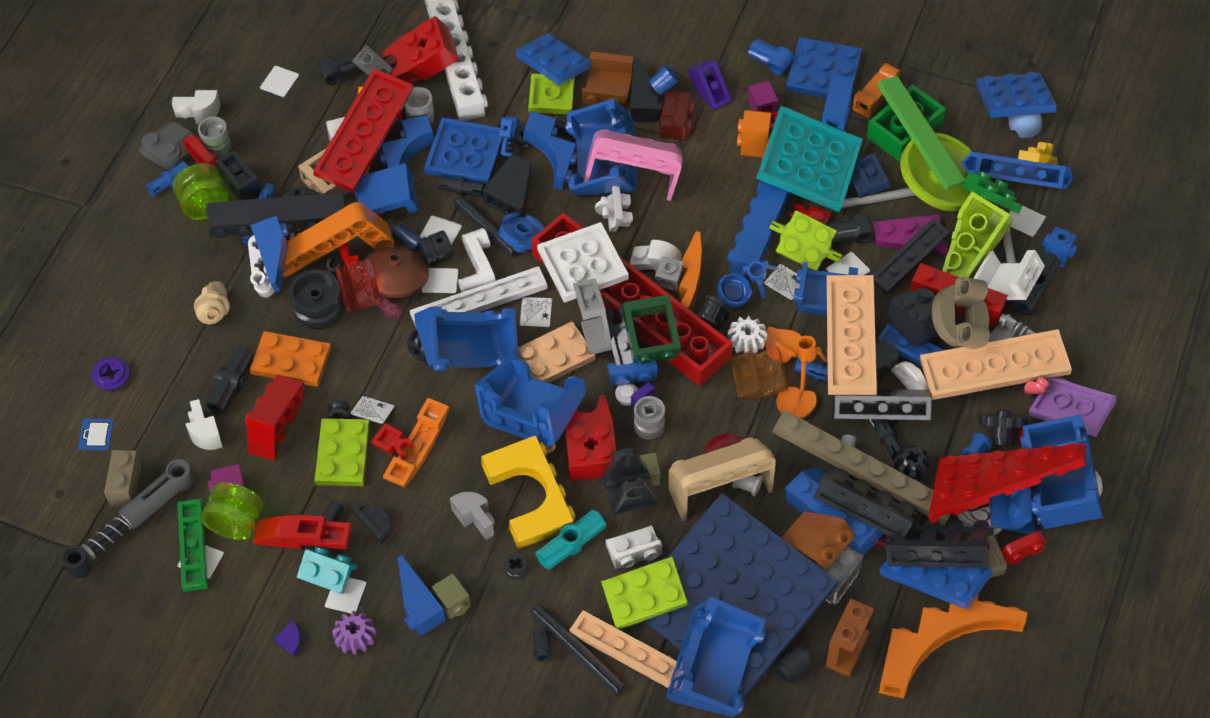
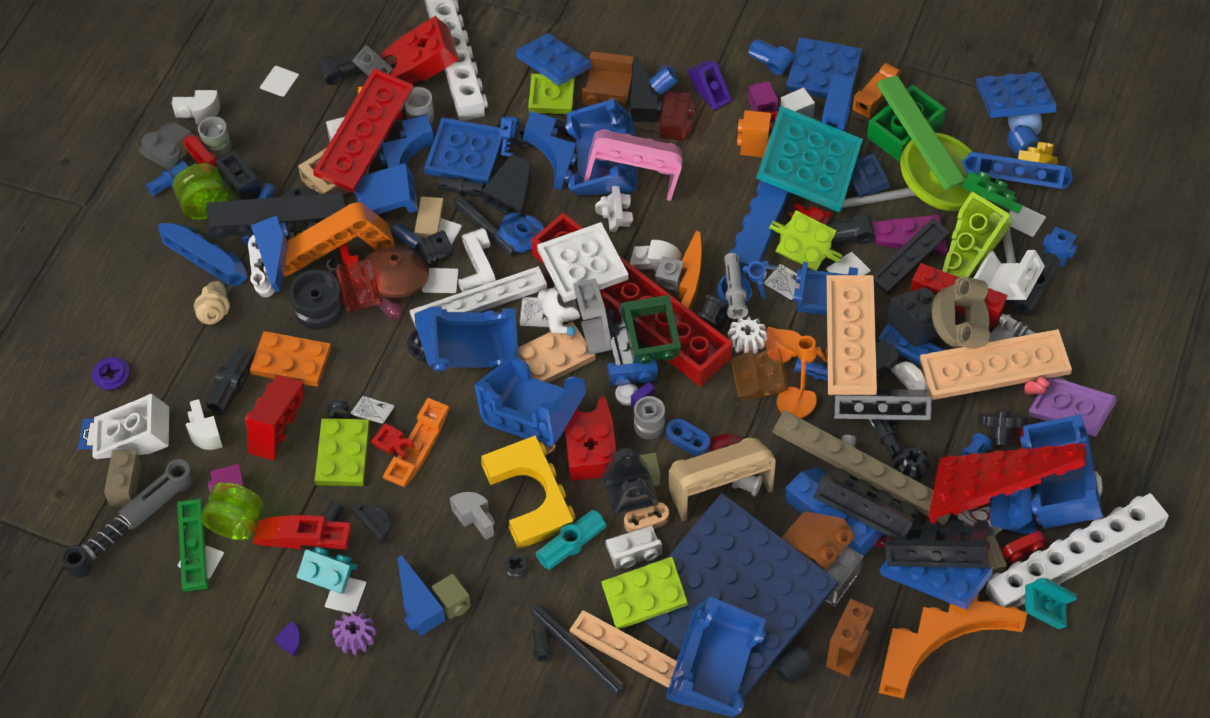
(132, 427): none -> white slope
(209, 257): none -> blue brick
(429, 216): none -> tan tile
(558, 311): none -> white piece
(646, 518): none -> light nougat beam
(689, 437): none -> blue plate
(735, 294): none -> light grey pin
(799, 102): none -> white brick
(1021, 138): none -> blue head
(1048, 601): none -> teal bracket
(1145, 508): none -> white brick

